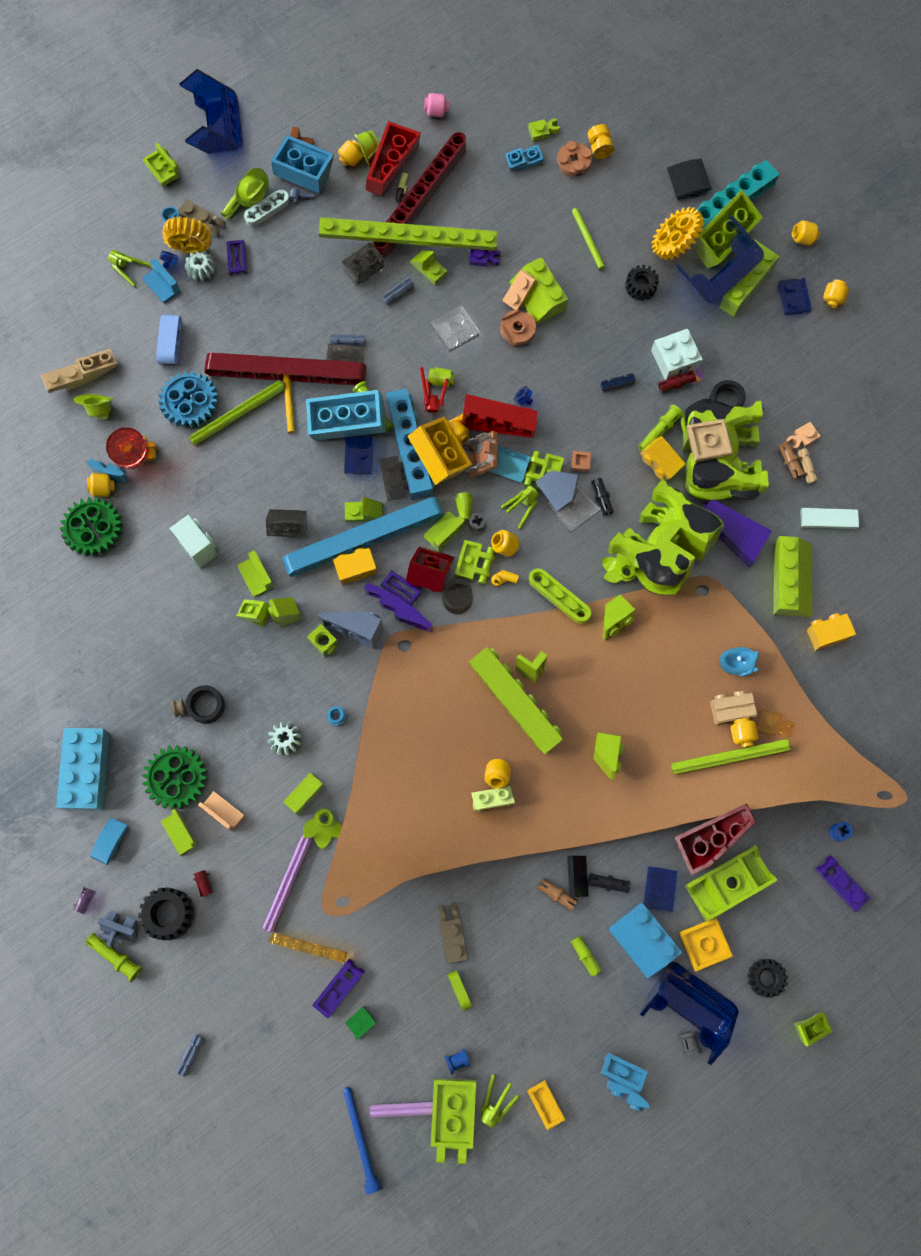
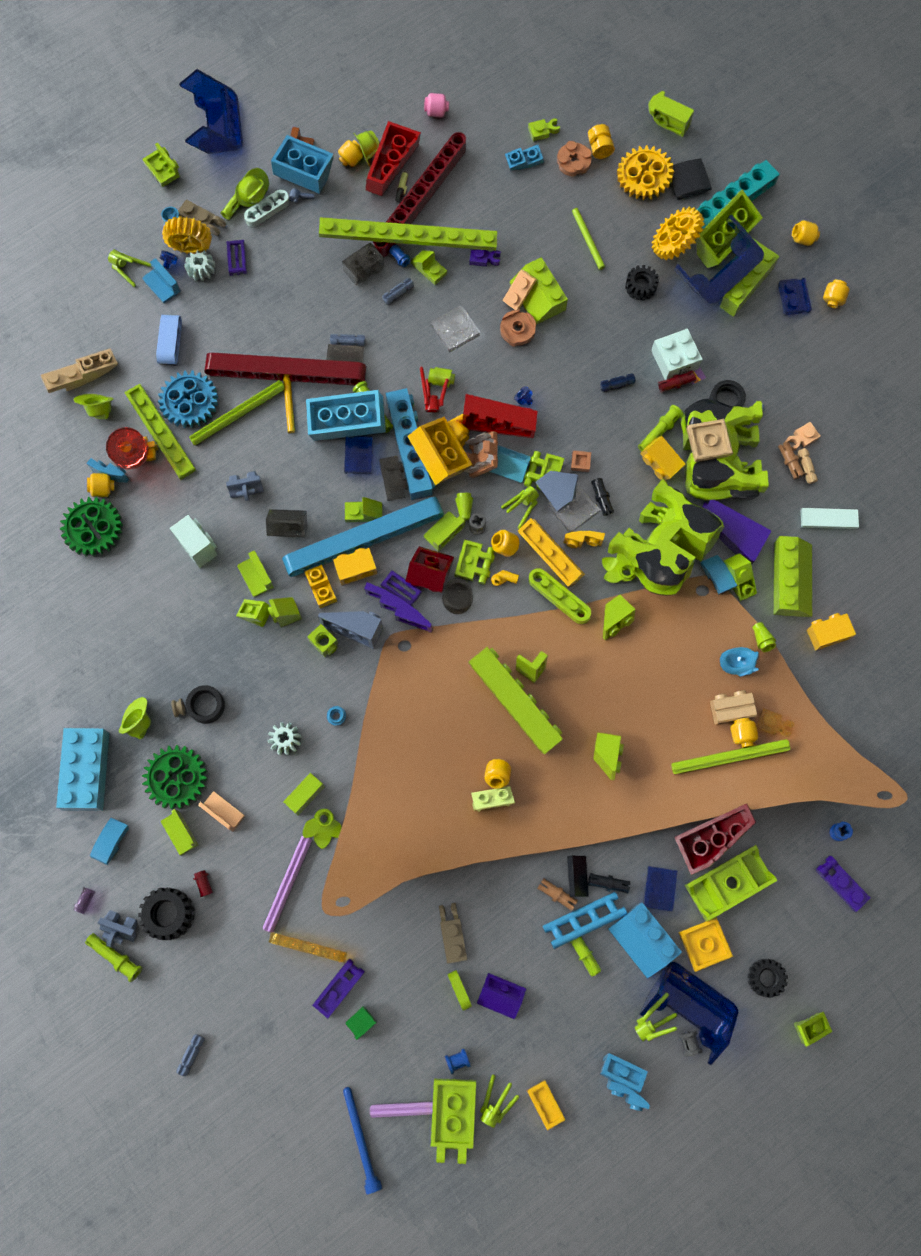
(135, 719): none -> lime piece
(160, 431): none -> lime tile
(244, 487): none -> sand blue hips
(320, 586): none -> yellow slope
(402, 258): none -> blue pin
(501, 996): none -> dark purple panel
(551, 552): none -> yellow brick
(576, 538): none -> yellow slope
(587, 909): none -> dark azure bar
(632, 166): none -> yellow gear
(646, 1029): none -> lime plant
(670, 113): none -> lime piece
(719, 574): none -> dark azure slope
(743, 575): none -> lime slope
(764, 638): none -> lime cone

